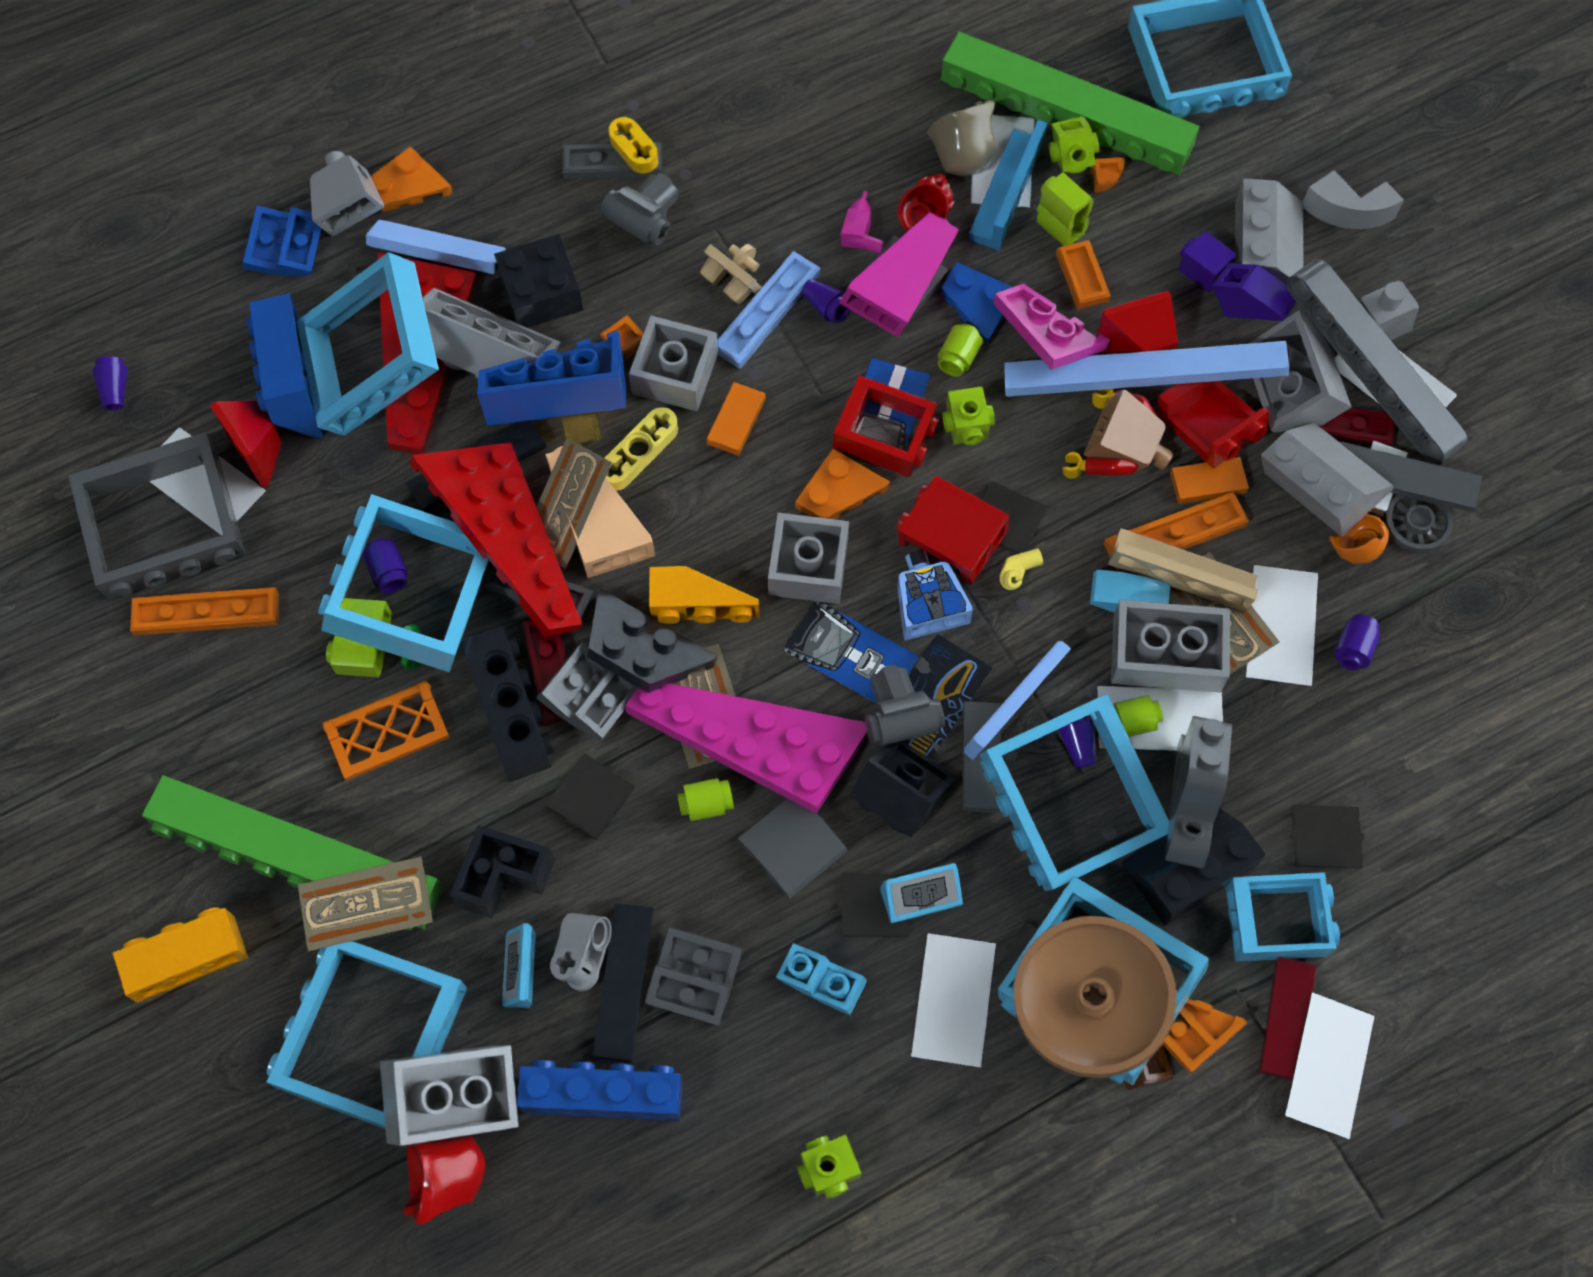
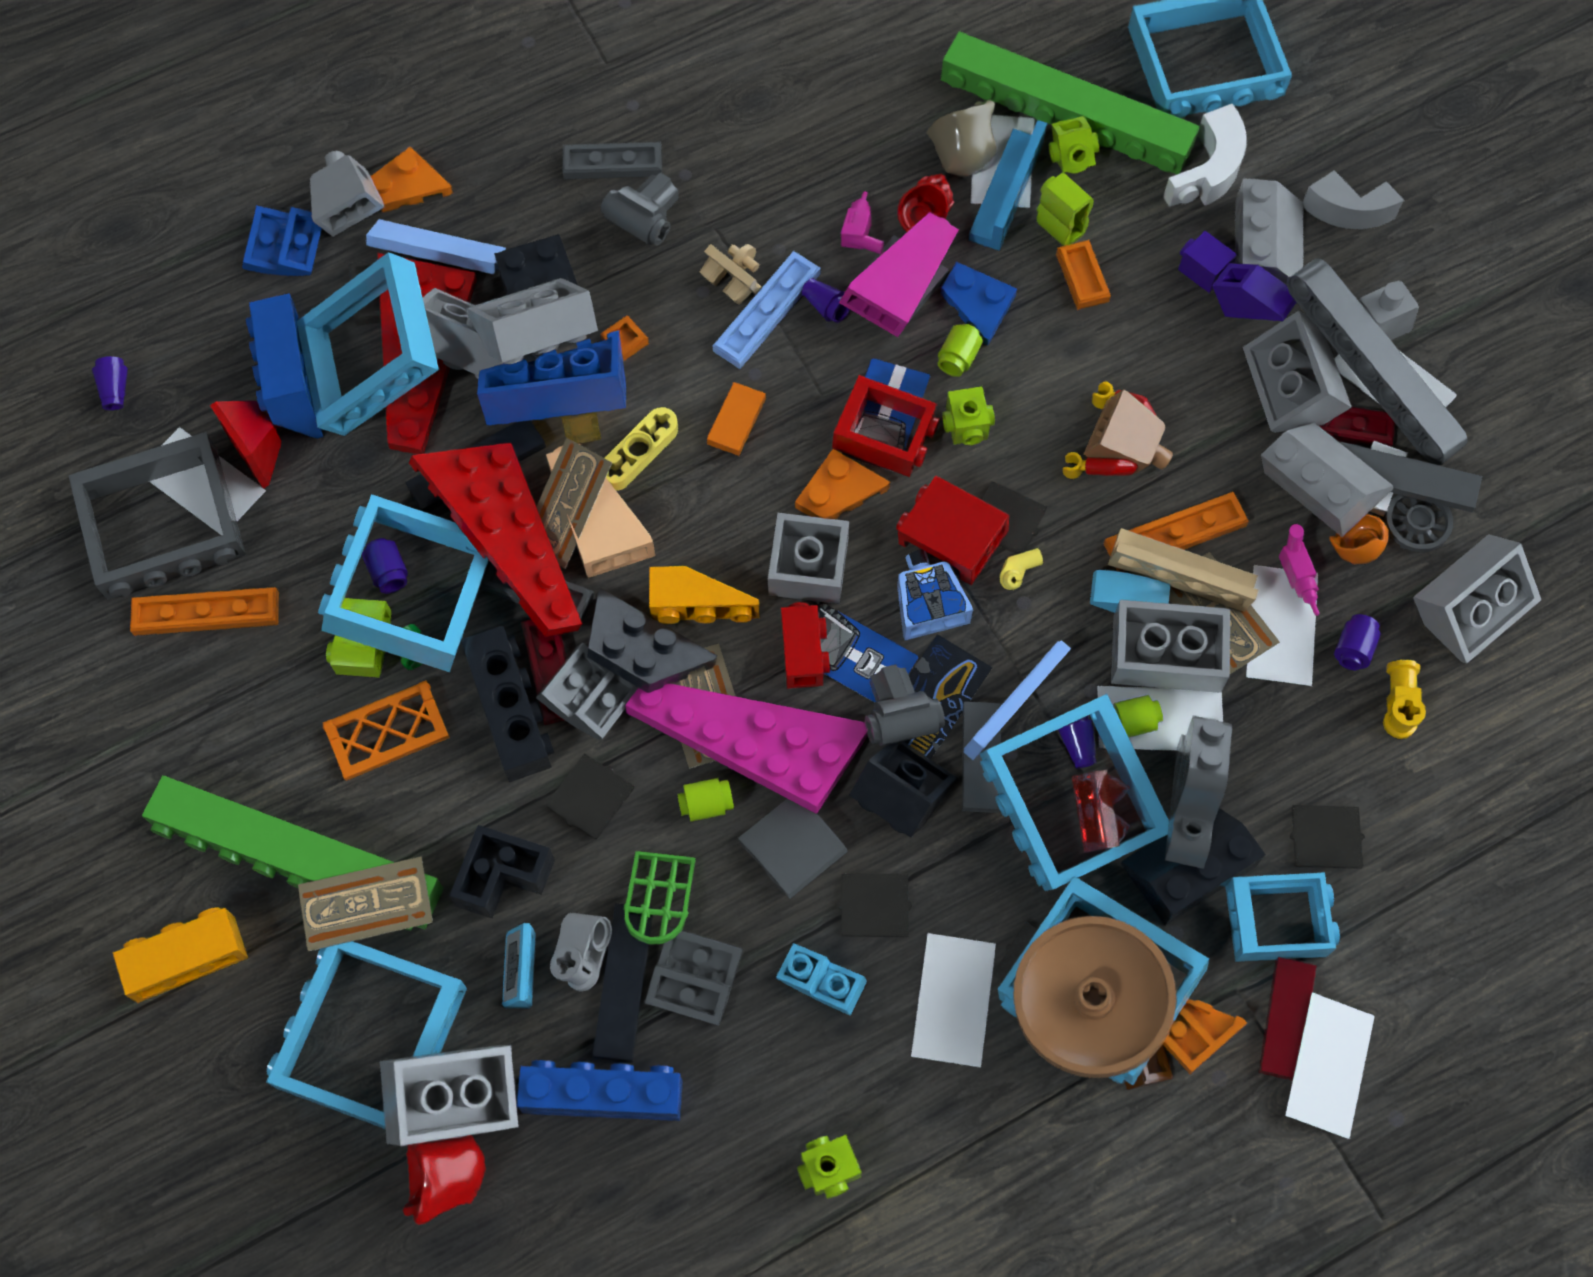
(534, 320): none -> light grey slope
(638, 141): yellow beam -> none
(651, 883): none -> bright green window
(673, 363): light grey brick -> none
(802, 645): none -> red brick
(922, 893): slope -> none
(1046, 330): dark pink wing -> none
(1095, 798): none -> clear red tile
(1106, 173): orange tile -> none
(1140, 325): red slope -> none
(1149, 369): light blue tile -> none
(1203, 482): orange tile -> none
(1211, 419): red panel -> none
(1225, 141): none -> white arch
(1299, 567): none -> dark pink piece
(1404, 701): none -> yellow connector
(1479, 596): none -> light grey slope

